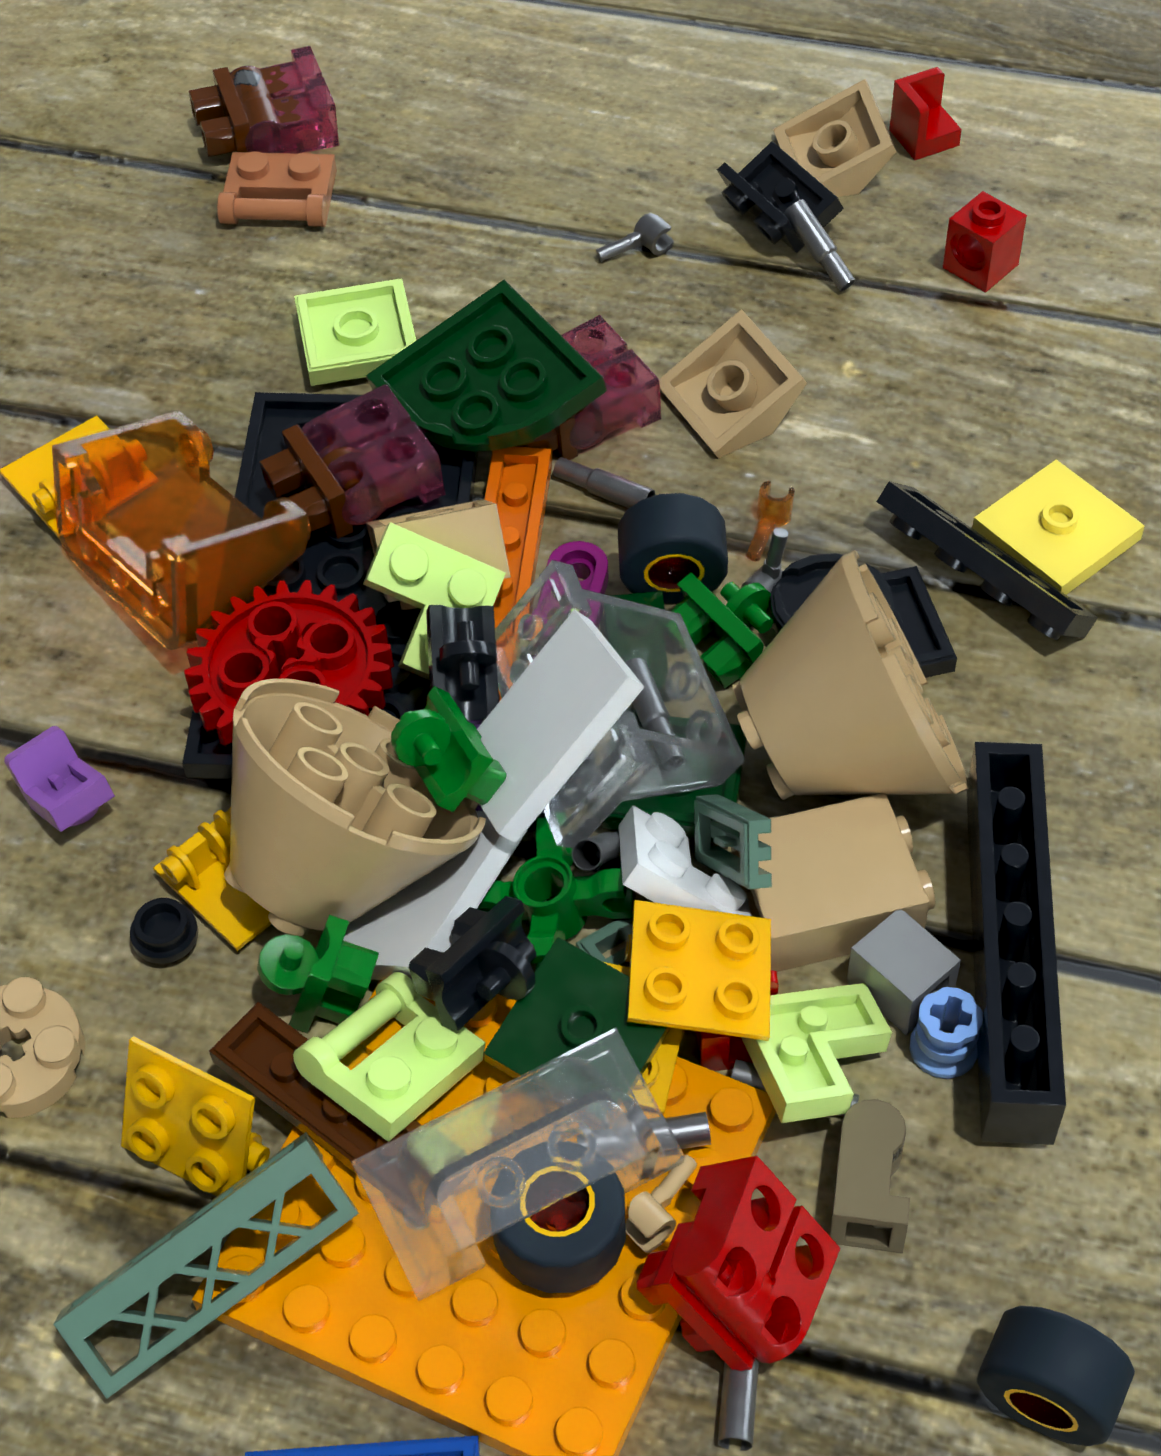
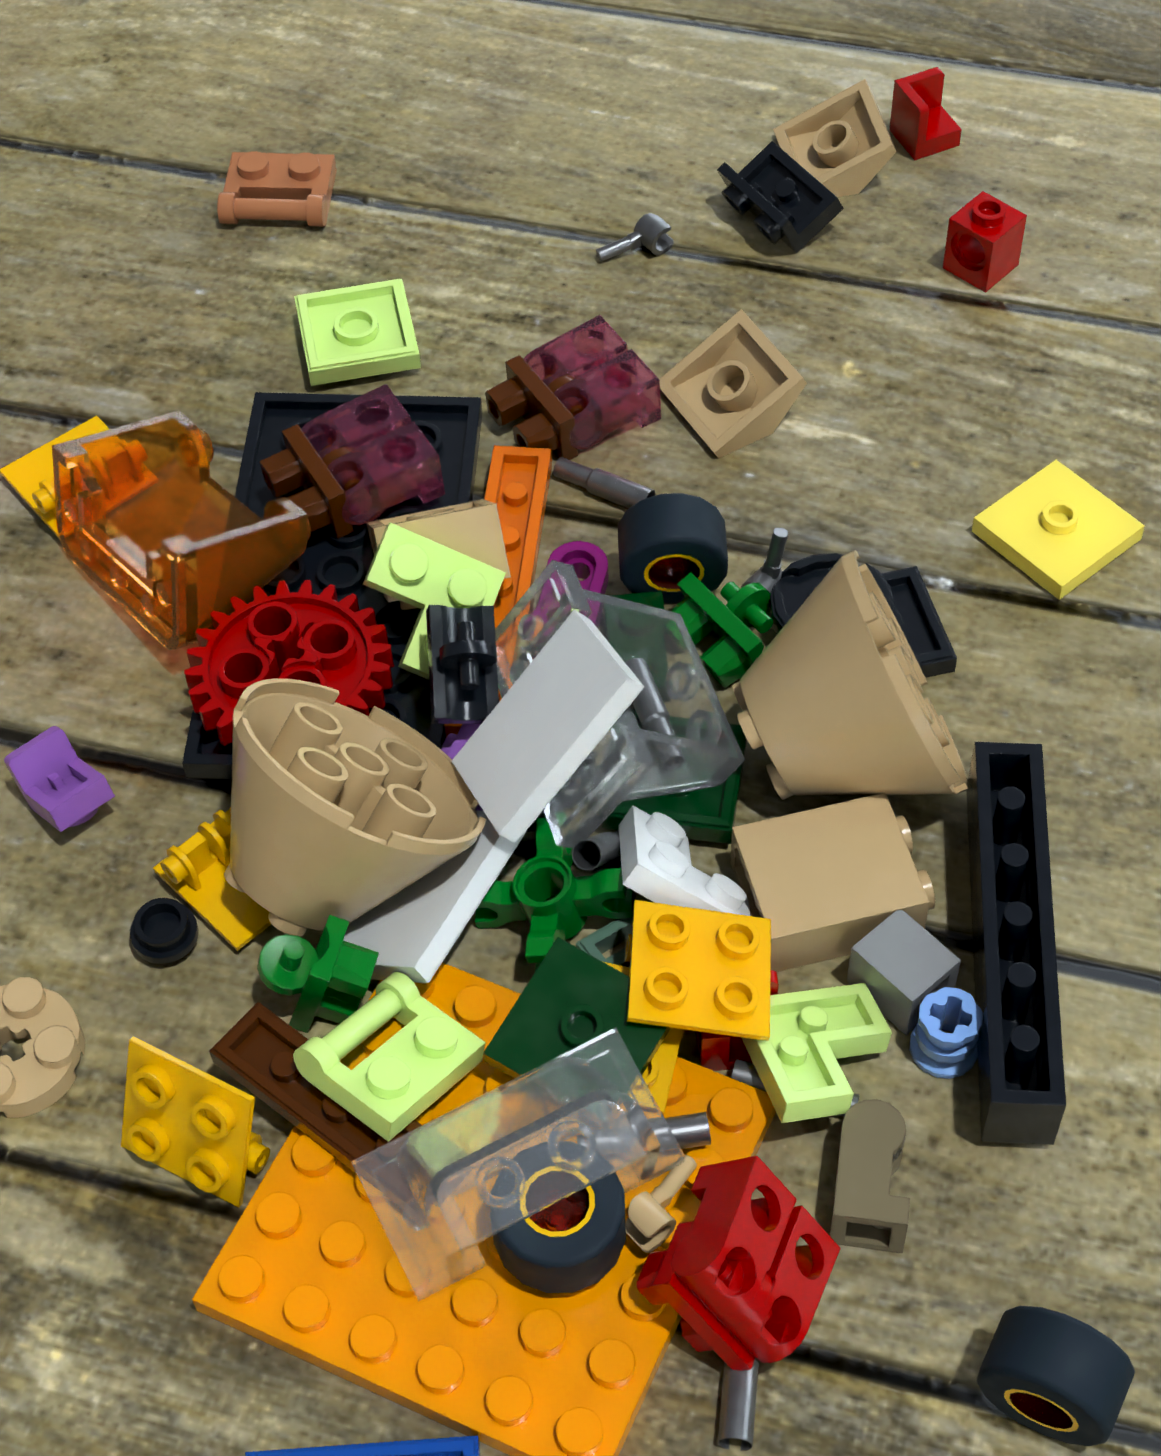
(186, 1242): sand green fence -> none
(267, 108): hips -> none
(447, 752): green hips -> none
(484, 961): black hips -> none
(490, 376): dark green plate -> none
(735, 828): sand green tile -> none
(771, 513): clear orange hand -> none
(819, 243): flat silver pin -> none
(1003, 575): black plate -> none

